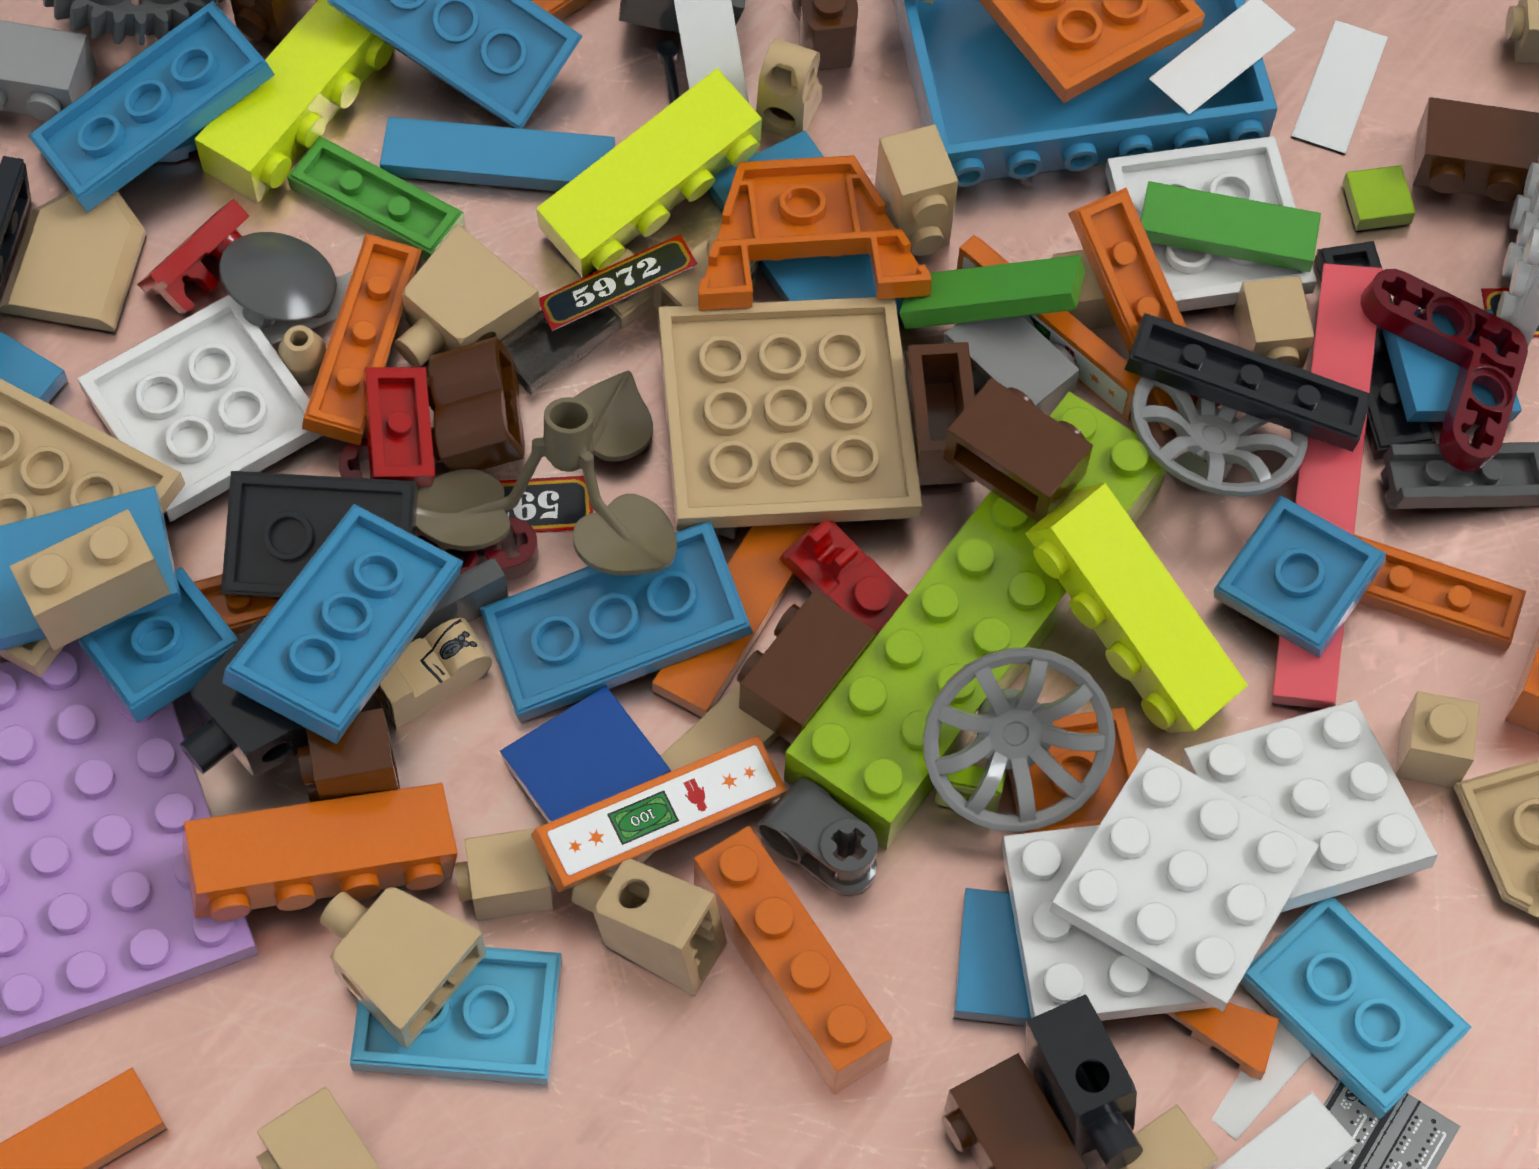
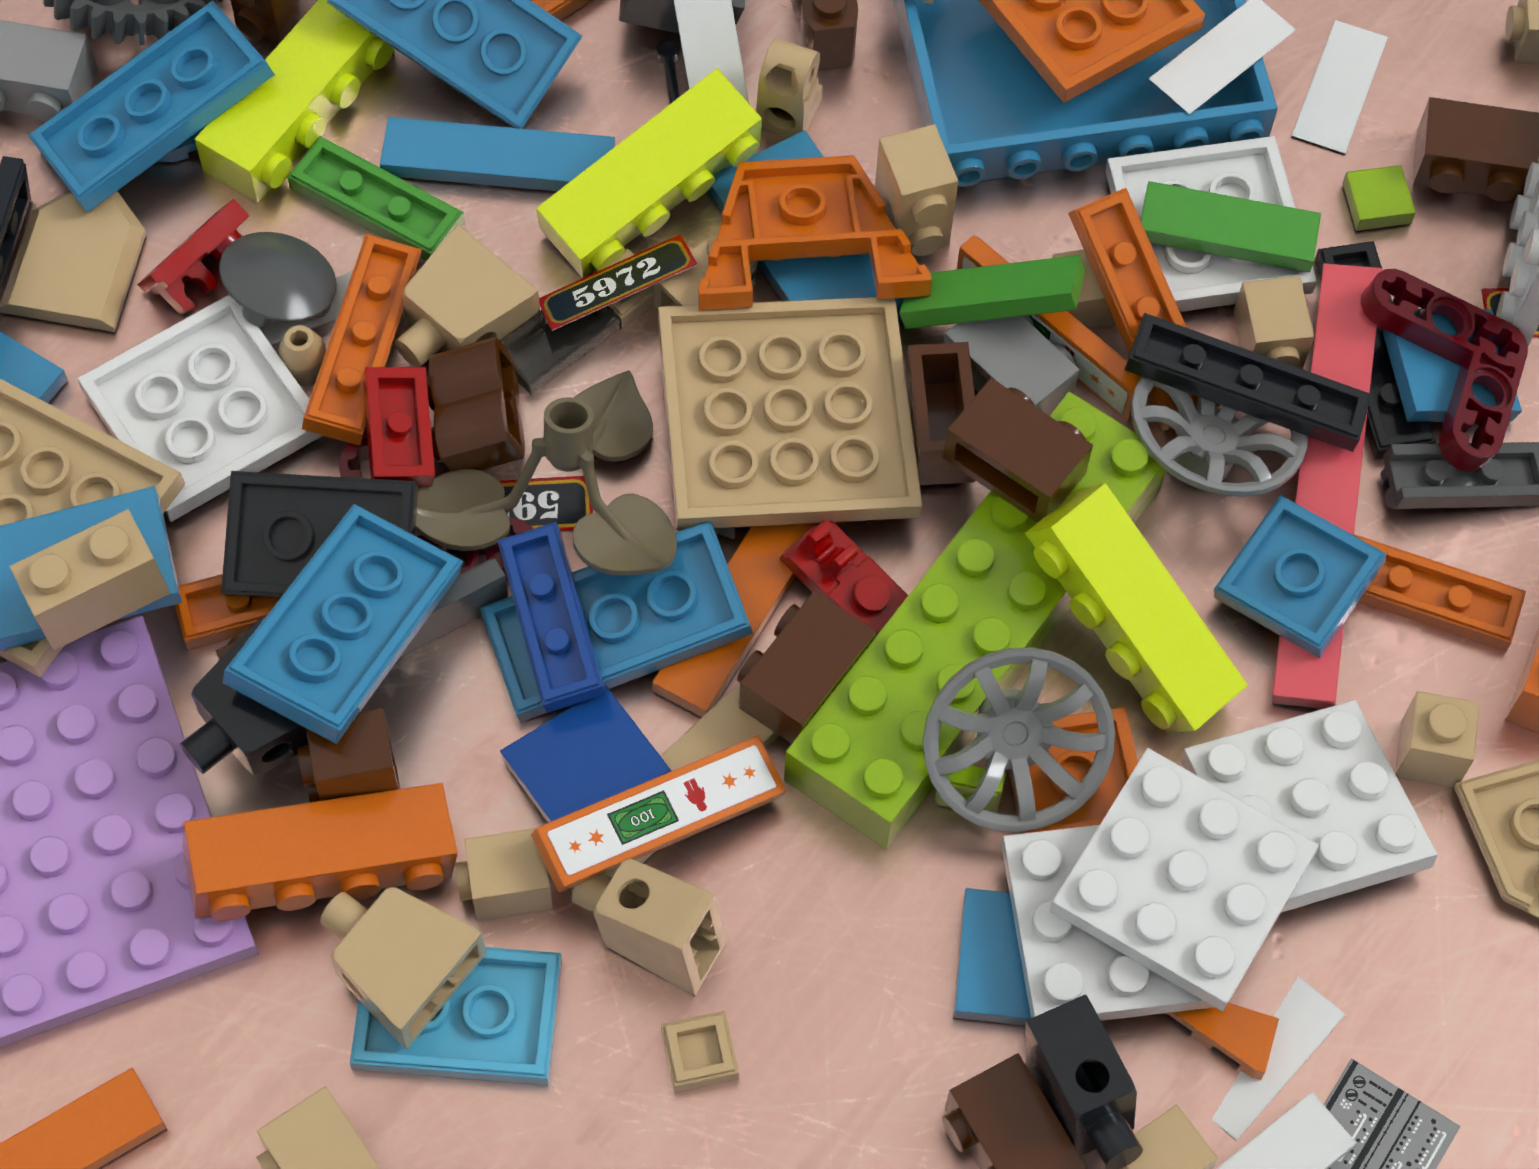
(160, 652): dark azure tile -> none
(432, 671): tan leg -> none
(551, 617): none -> blue tile
(699, 1051): none -> tan tile
(793, 960): orange brick -> none
(813, 830): dark grey piece -> none
(1354, 1005): medium azure tile -> none

